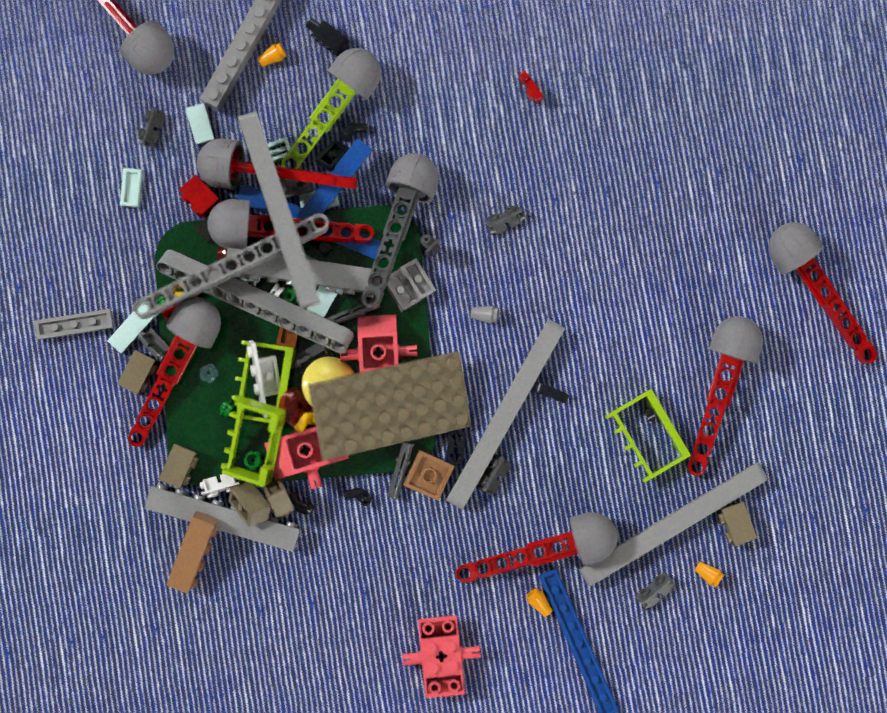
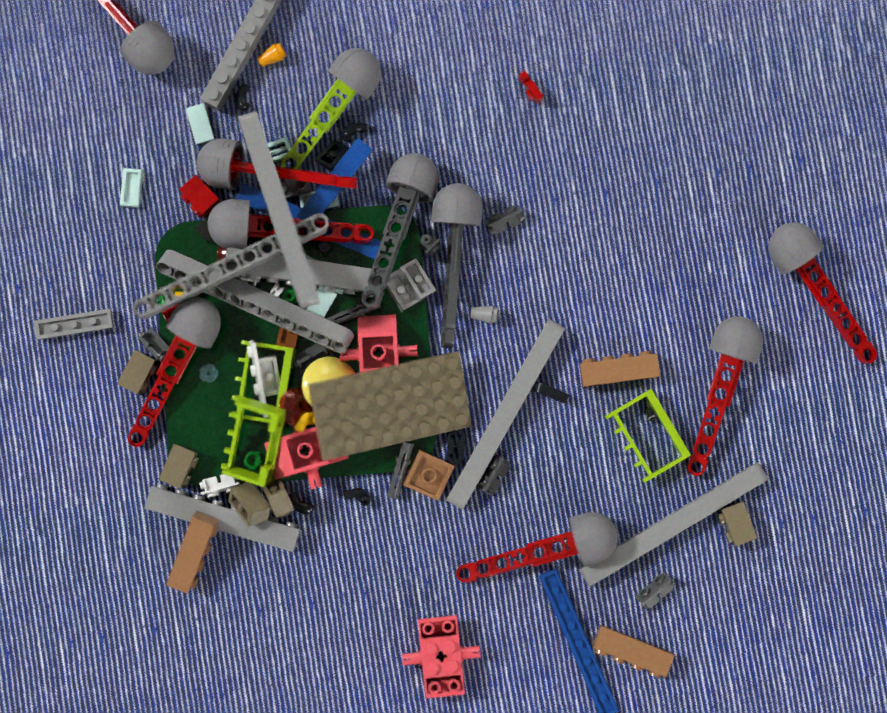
(129, 330): light aqua tile -> none
(152, 120): dark grey hinge -> none
(227, 408): green plate -> none
(240, 99): none -> black arm
(328, 36): black piece -> none
(456, 206): none -> piece
(538, 601): light orange cone -> none
(619, 370): none -> medium nougat brick
(633, 651): none -> medium nougat brick
(709, 574): light orange cone -> none

